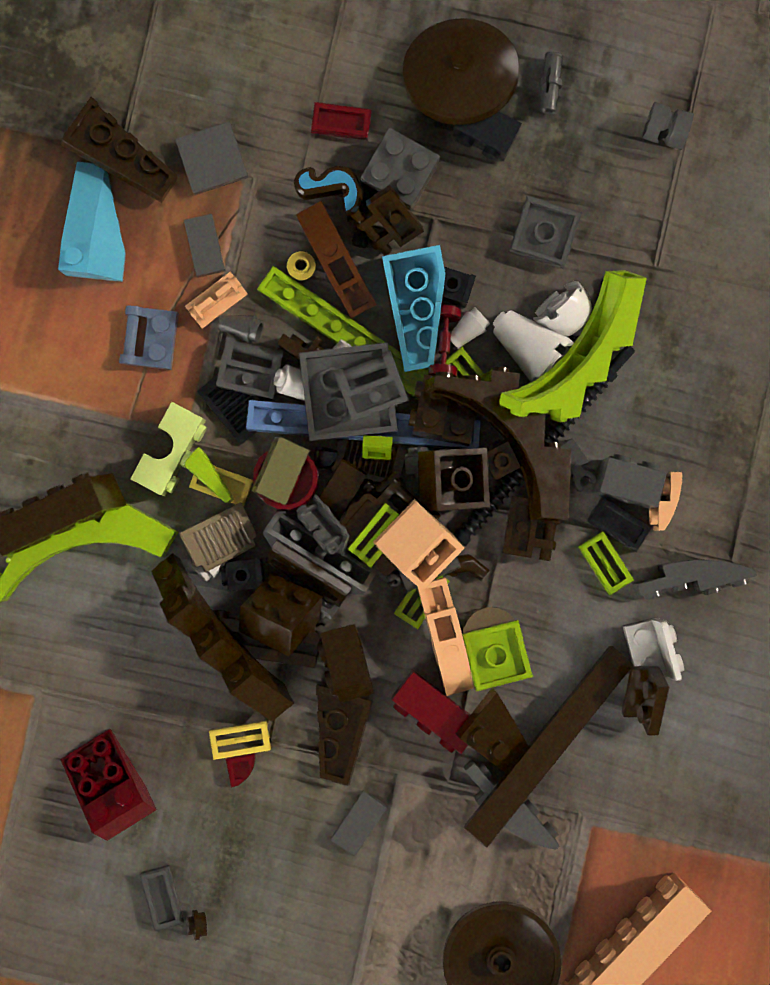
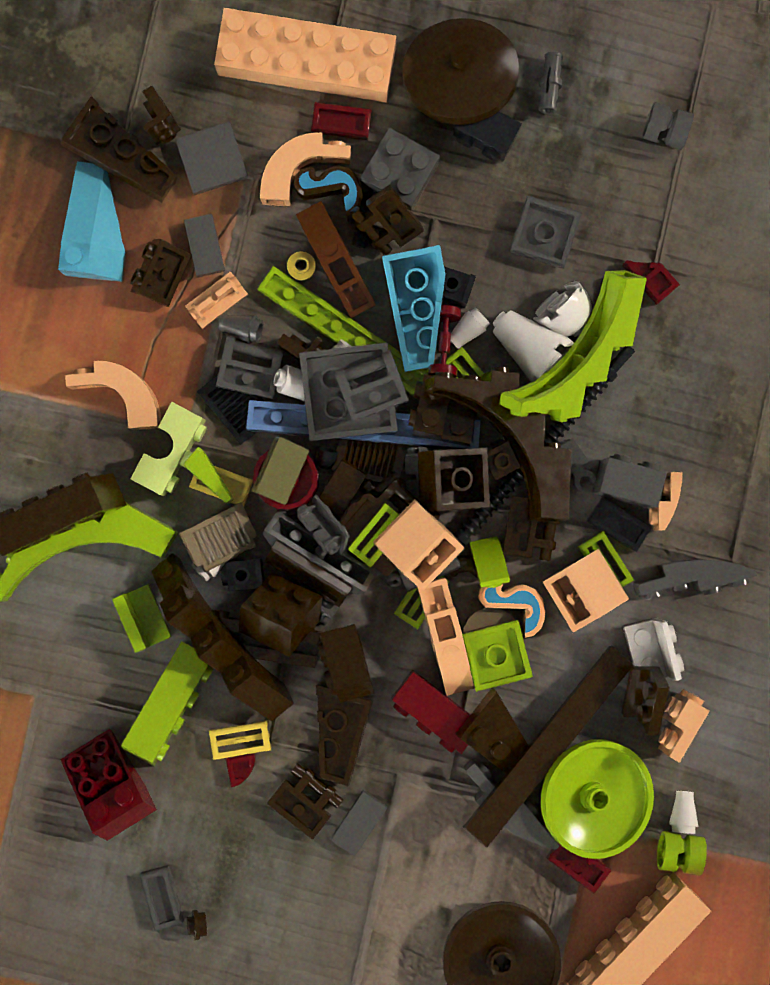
(139, 399): none -> light nougat arch
(141, 618): none -> lime panel
(158, 341): sand blue plate -> none
(160, 271): none -> dark brown bracket
(163, 125): none -> dark brown bracket
(167, 705): none -> lime wedge
(293, 157): none -> light nougat arch
(298, 807): none -> dark brown plate
(305, 55): none -> light nougat brick
(377, 447): lime tile -> none
(489, 562): none -> lime slope
(517, 597): none -> animal
(585, 590): none -> light nougat slope
(586, 871): none -> dark red plate
(597, 798): none -> lime dish
(658, 282): none -> dark red tile
(684, 813): none -> white cone
(686, 716): none -> light nougat plate
(691, 852): none -> lime wheel

